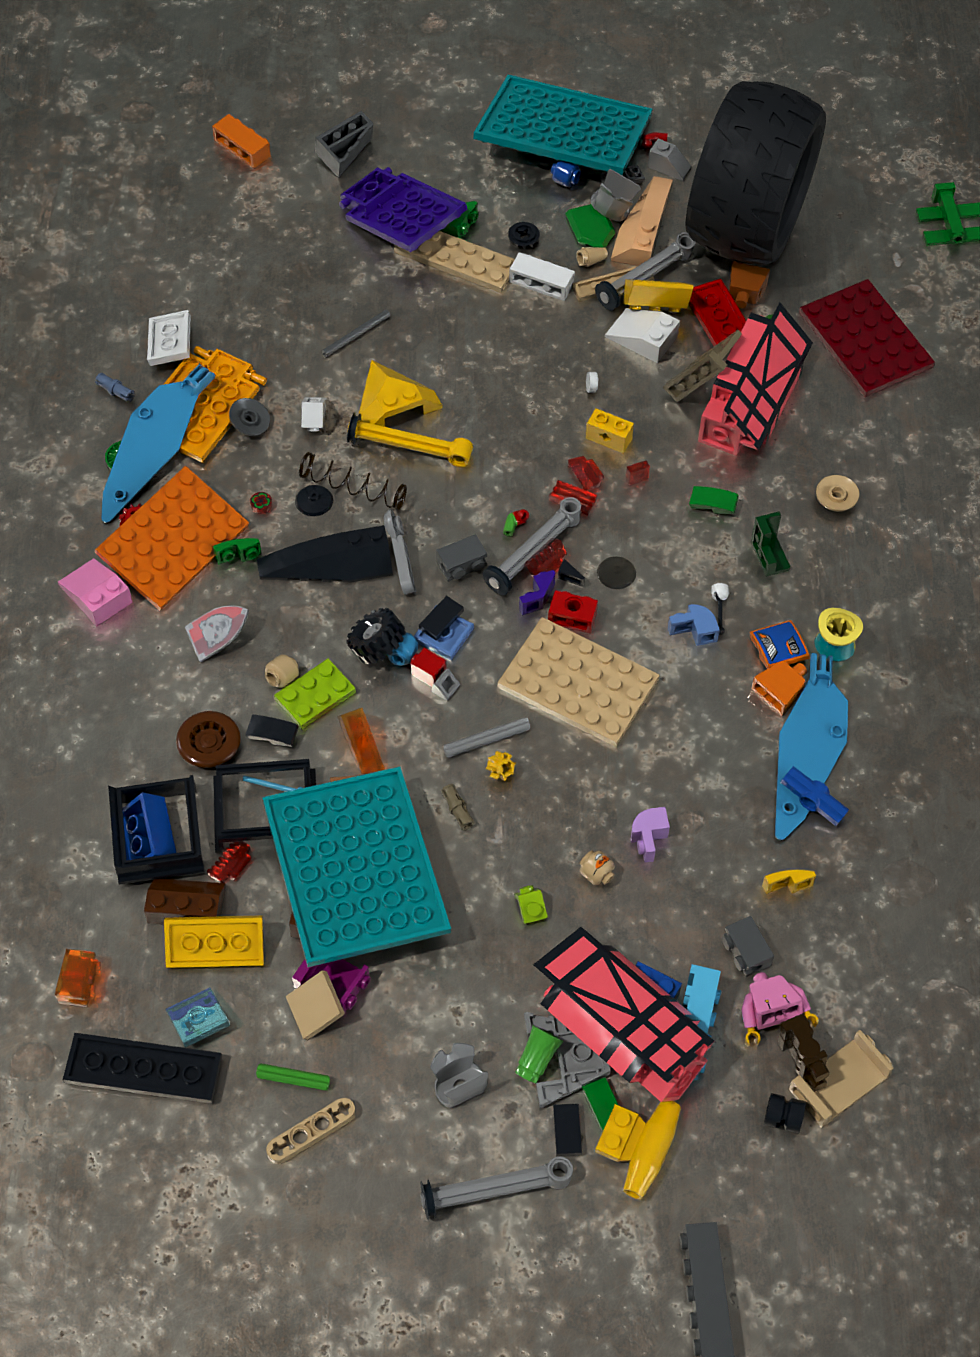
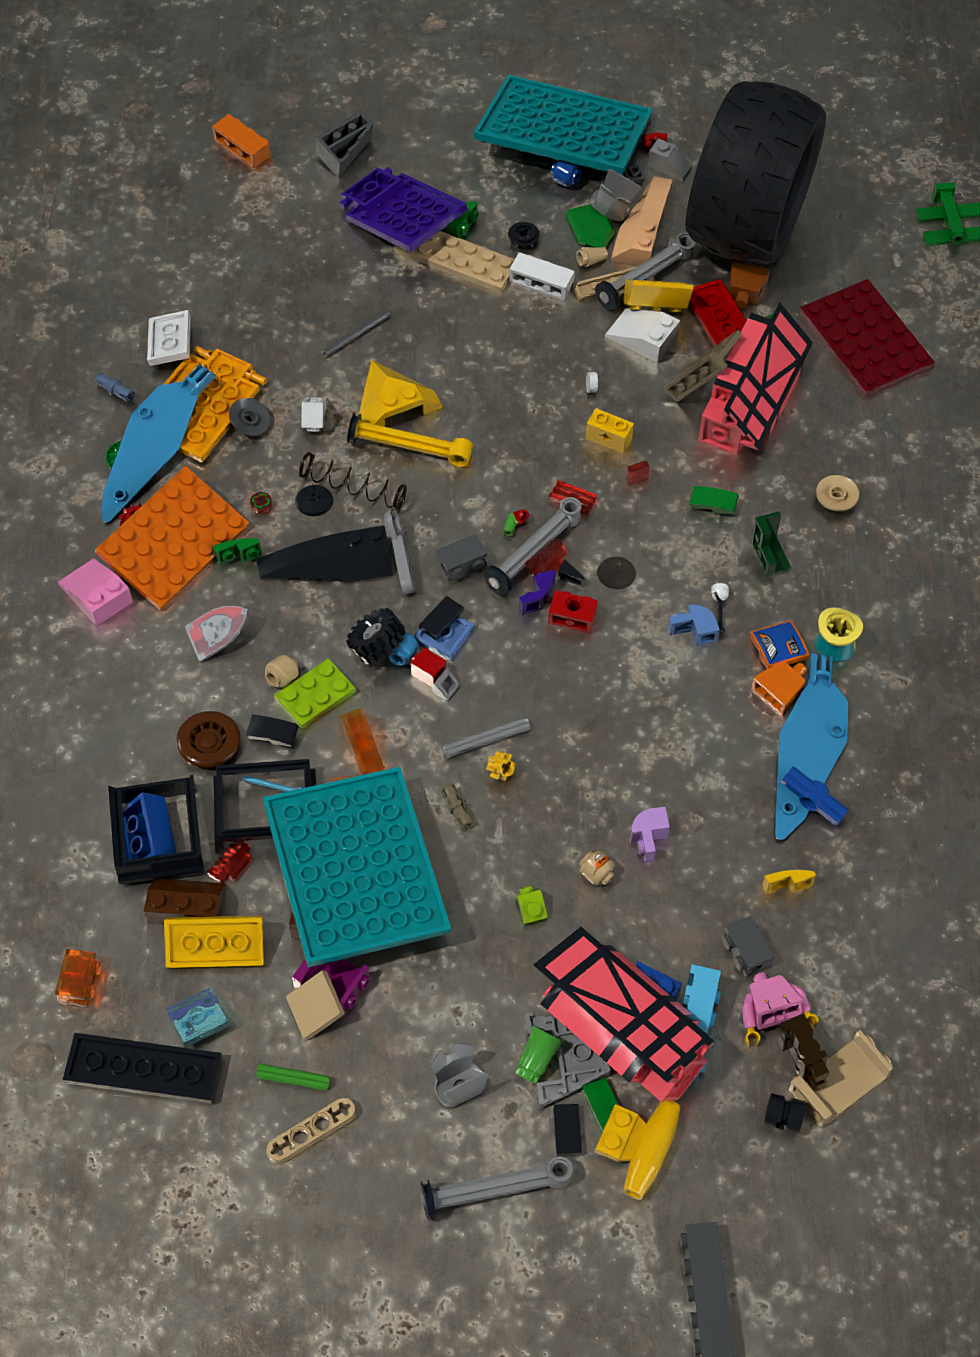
(578, 681): tan plate -> none
(586, 472): clear red piece -> none

